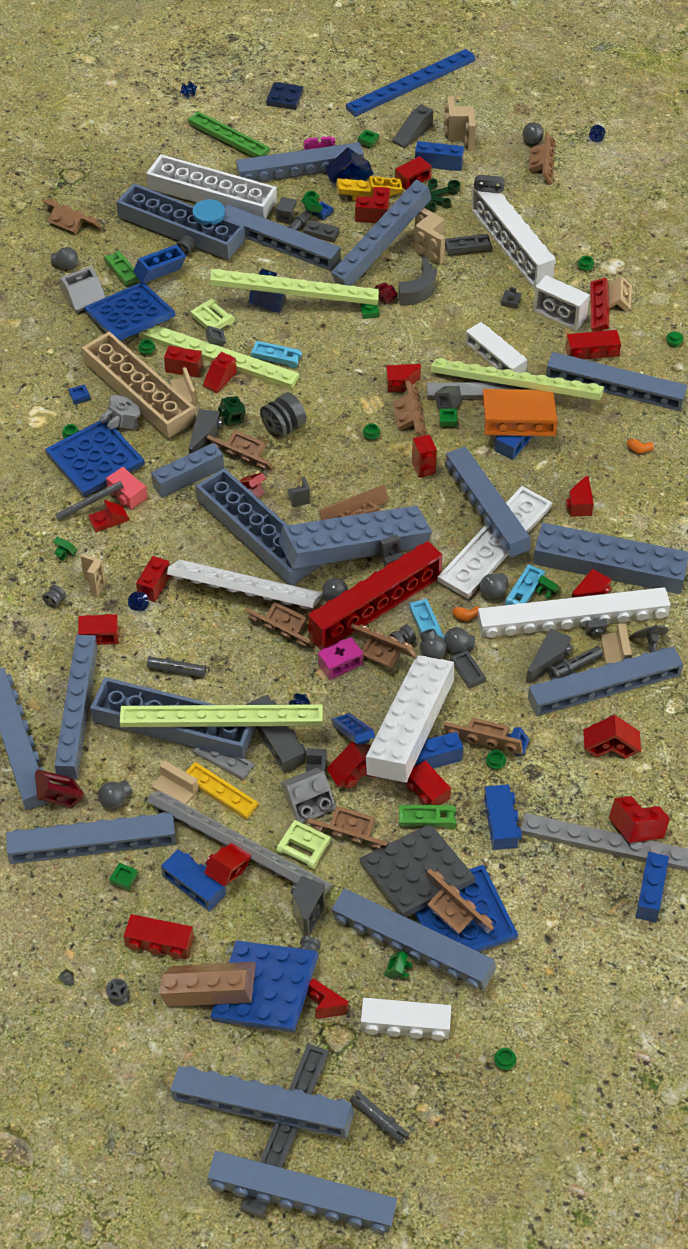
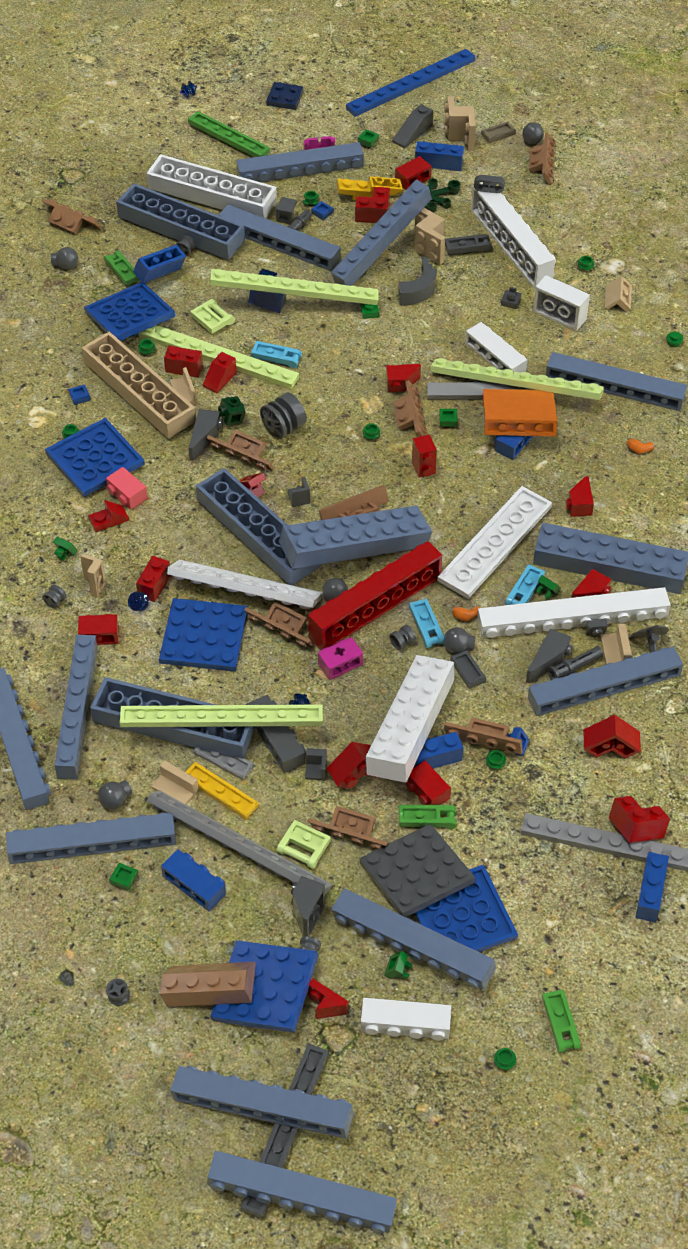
(57, 794): dark red tile -> none
(82, 288): light grey slope -> none
(97, 496): dark grey bar -> none
(120, 414): light grey hinge -> none
(158, 936): red brick -> none
(187, 470): sand blue brick -> none
(199, 670): dark grey pin -> none
(203, 634): none -> blue plate
(208, 212): dark azure tile -> none
(215, 336): dark grey plate -> none
(227, 864): red brick -> none
(308, 795): light grey slope -> none
(311, 204): green plate -> none
(321, 231): dark grey plate -> none
(349, 165): clear blue brick -> none
(353, 728): blue plate -> none
(382, 649): medium nougat bracket -> none
(386, 292): dark red piece -> none
(386, 1123): dark grey pin -> none
(390, 549): dark grey slope -> none
(432, 644): dark grey piece -> none
(448, 397): dark grey panel -> none
(453, 908): medium nougat bracket -> none
(488, 502): sand blue brick -> none
(493, 585): dark grey piece -> none
(498, 132): none -> dark tan tile
(502, 817): blue brick -> none
(561, 1020): none -> bright green plate
(593, 344): red brick -> none
(597, 133): clear blue wheel -> none
(599, 304): red plate -> none

